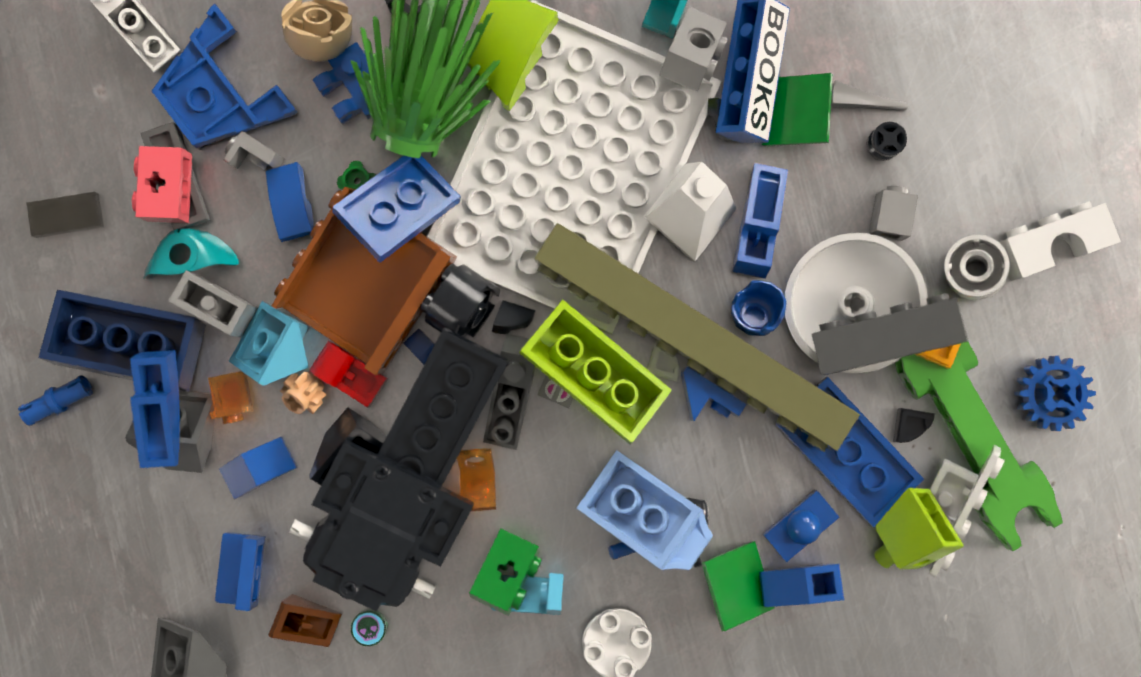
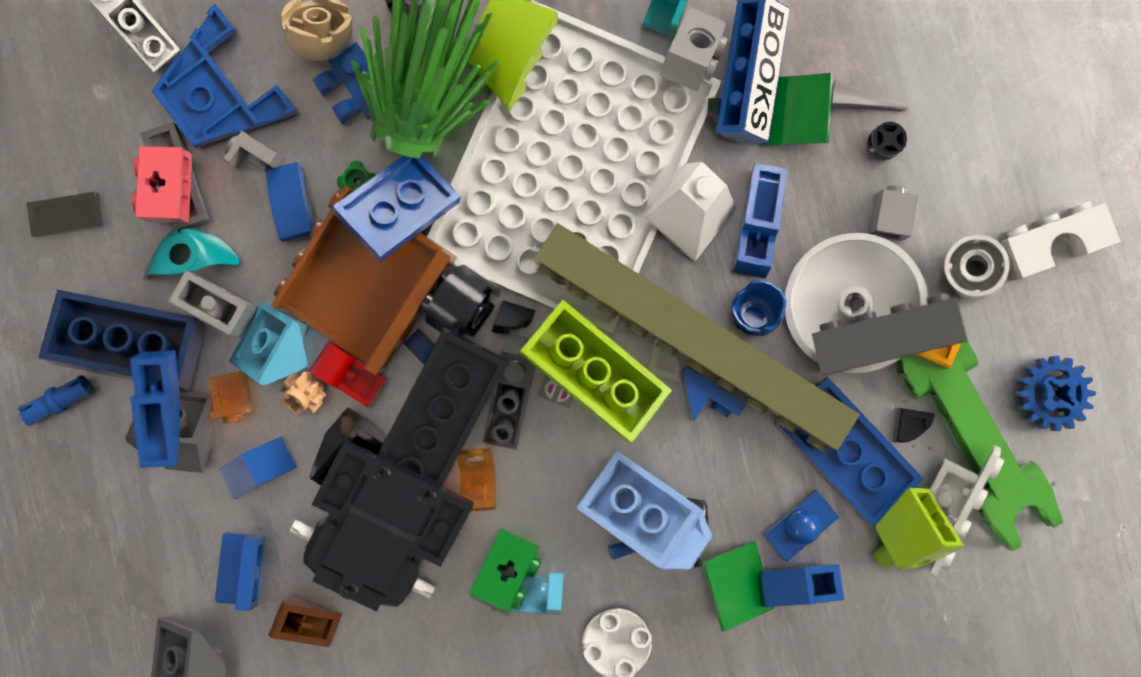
(369, 627): tile -> none

